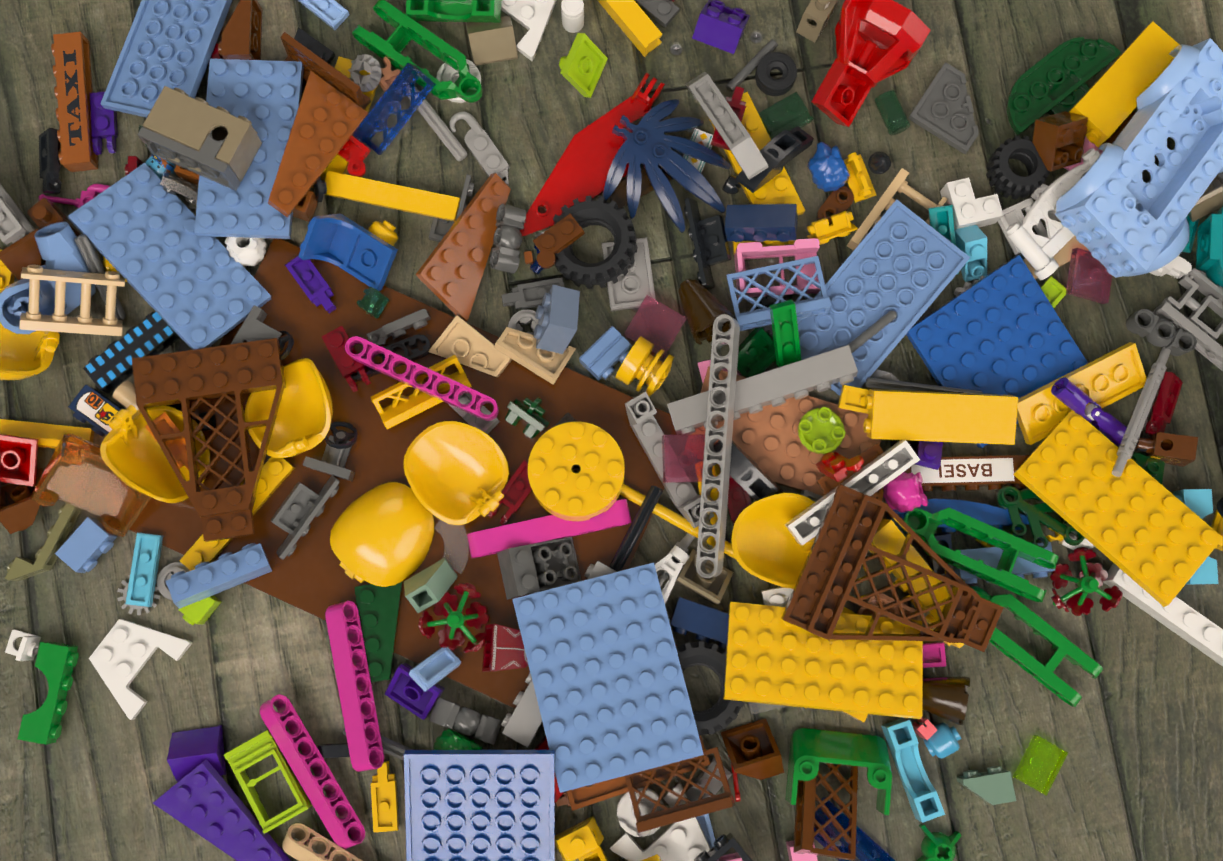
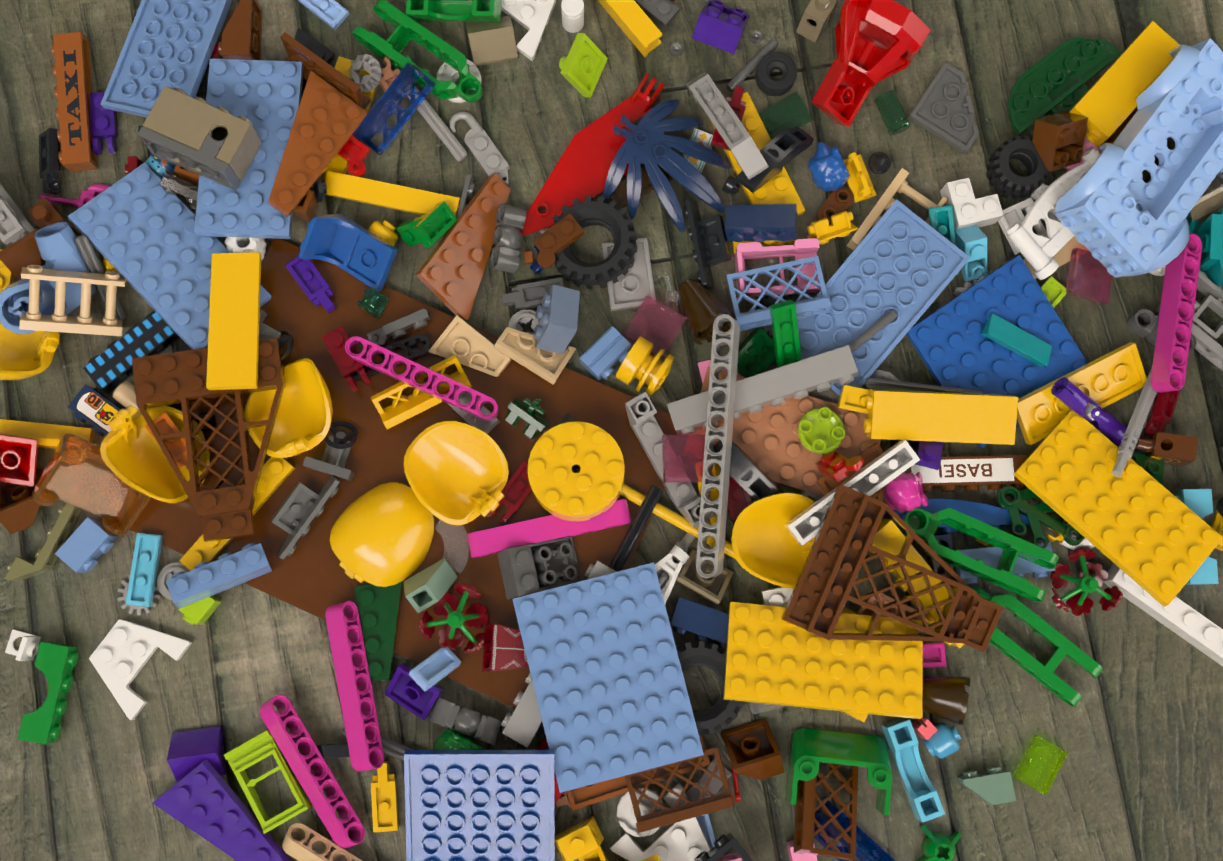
(234, 321): none -> yellow tile
(428, 227): none -> green bracket
(671, 295): none -> clear hand
(1017, 340): none -> teal slope
(1176, 318): none -> dark pink beam

